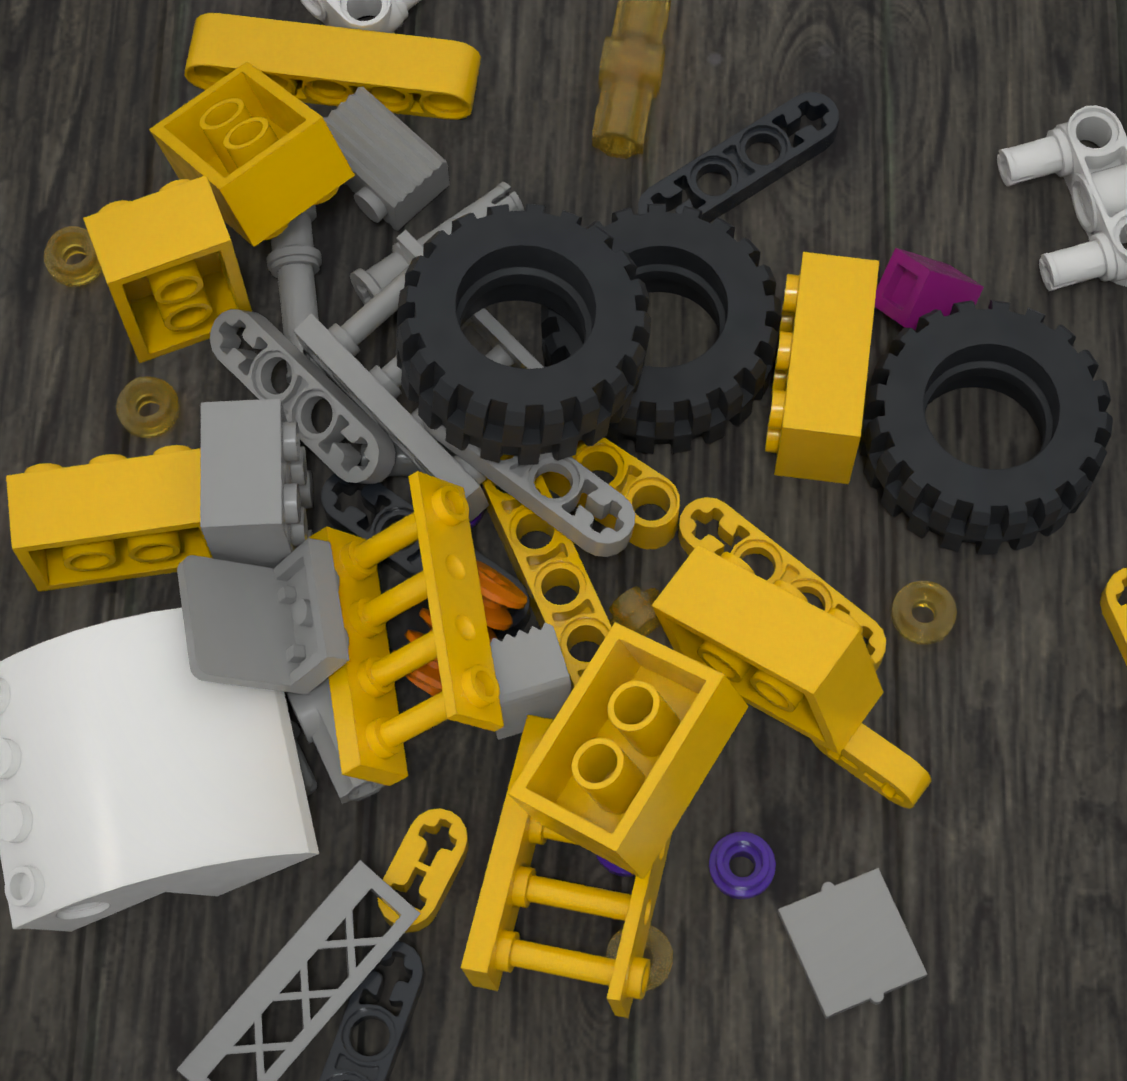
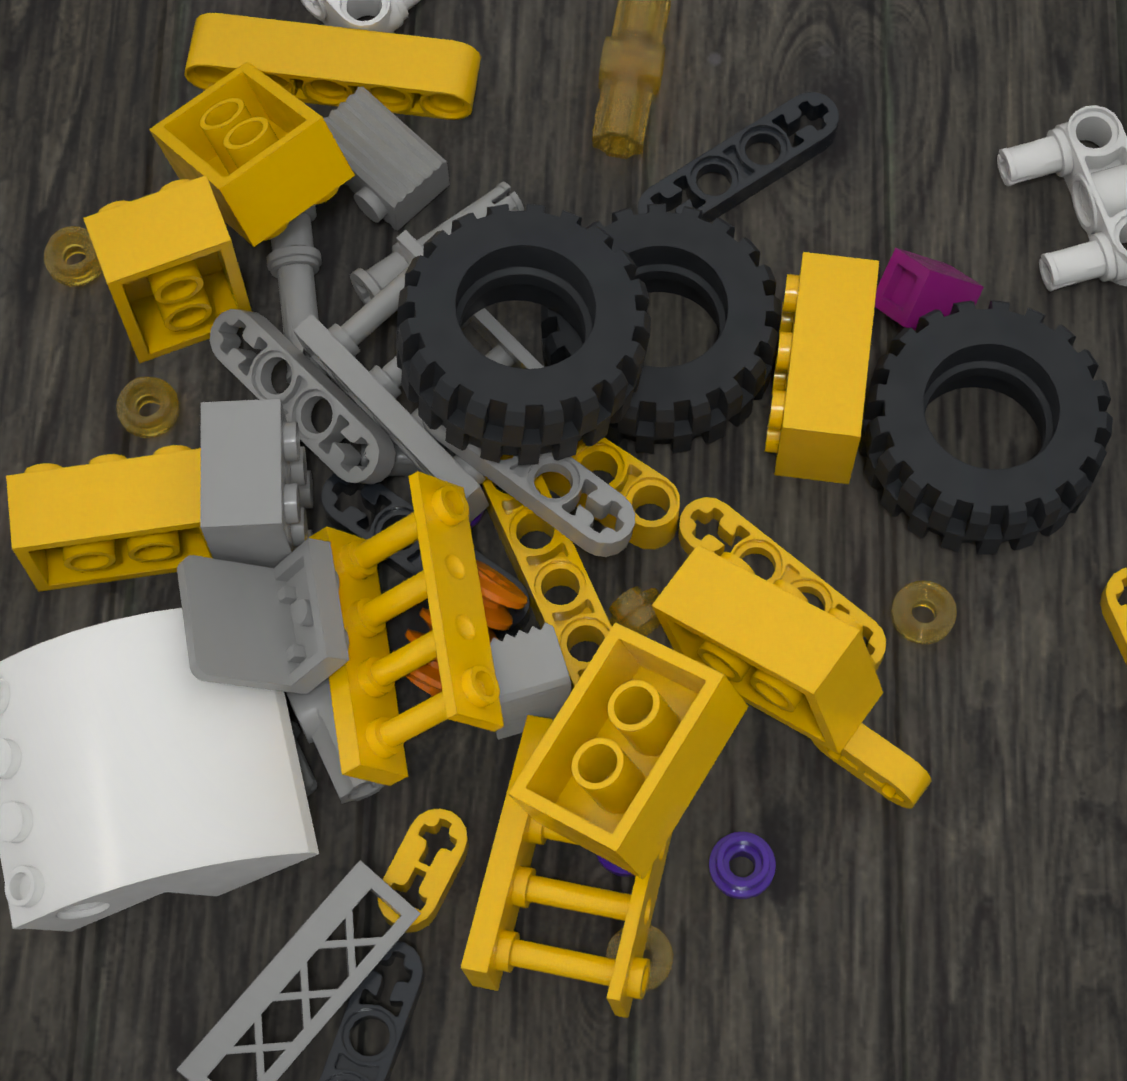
(852, 943): light grey piece -> none

